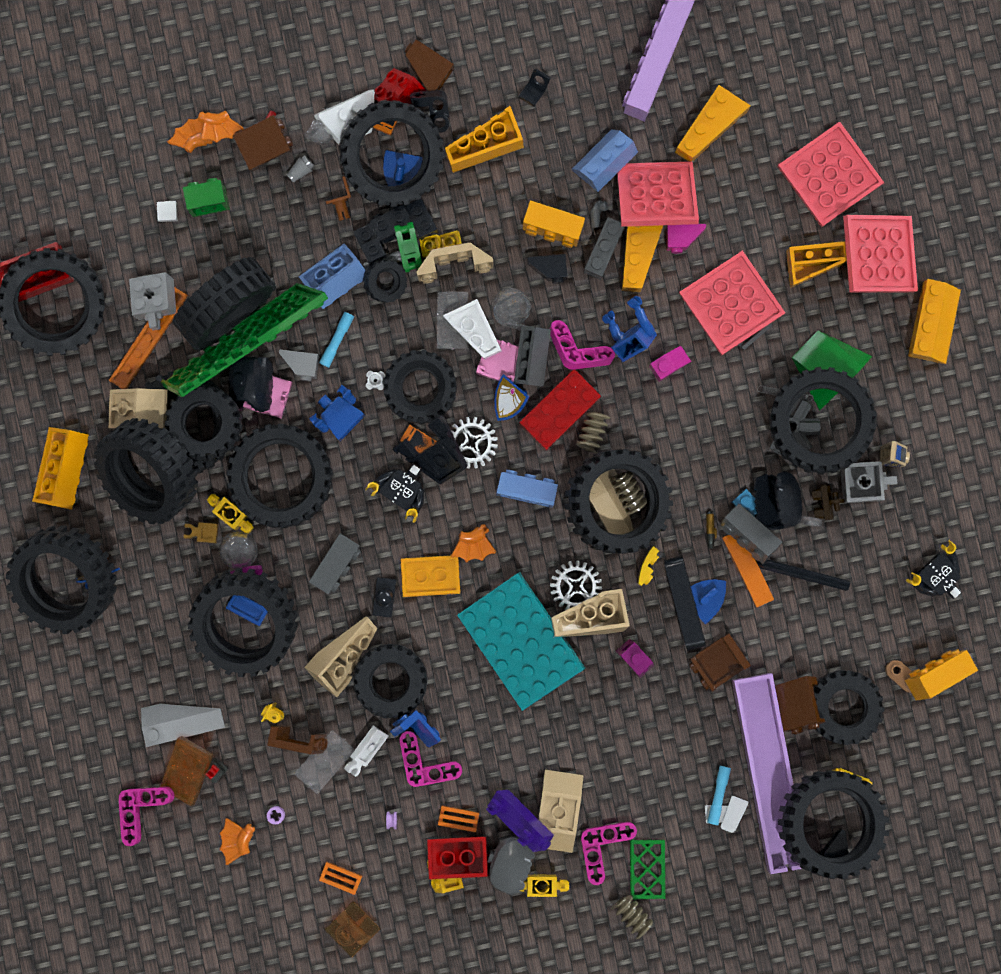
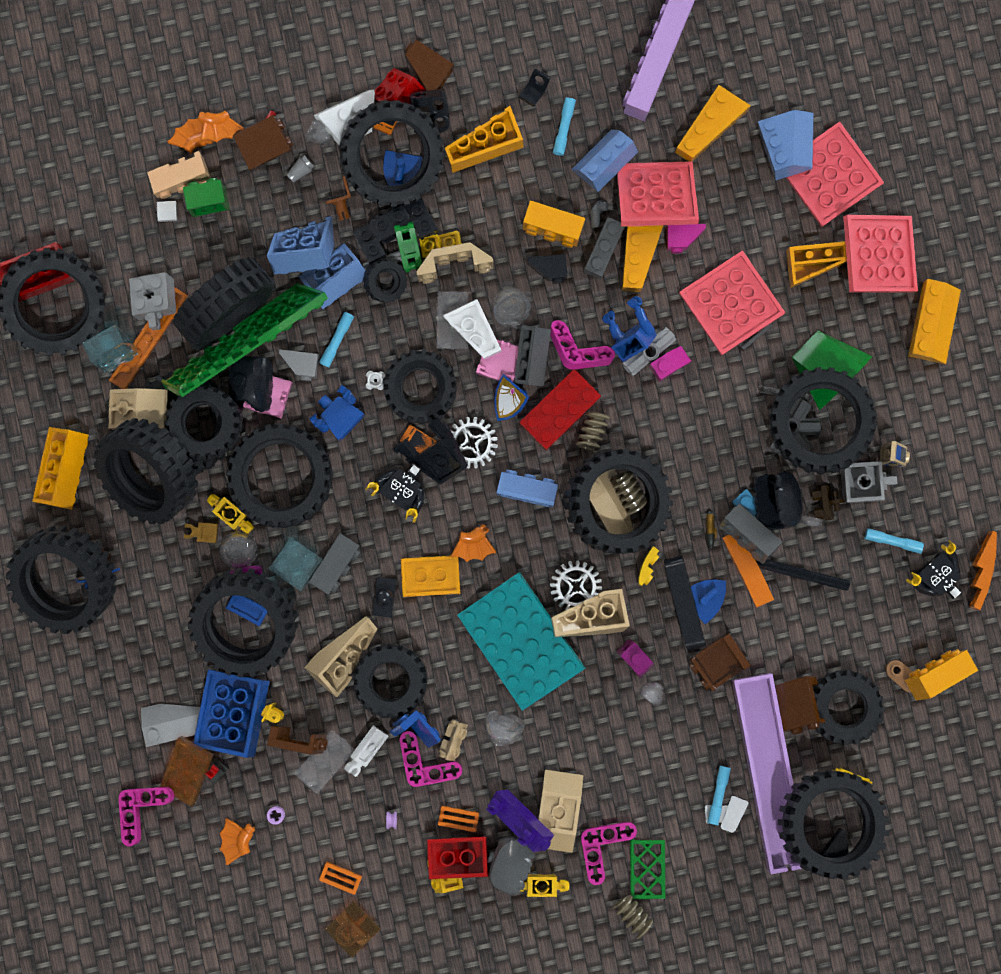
(110, 348): none -> clear light blue brick
(174, 177): none -> light nougat wedge
(231, 713): none -> blue slope
(296, 564): none -> clear light blue brick
(302, 248): none -> medium blue wedge
(451, 749): none -> tan hinge
(503, 728): none -> clear cylinder
(561, 139): none -> medium azure piece
(652, 692): none -> clear cone
(660, 343): none -> light grey piece
(788, 142): none -> medium blue wedge
(906, 544): none -> medium azure piece
(985, 563): none -> orange slope

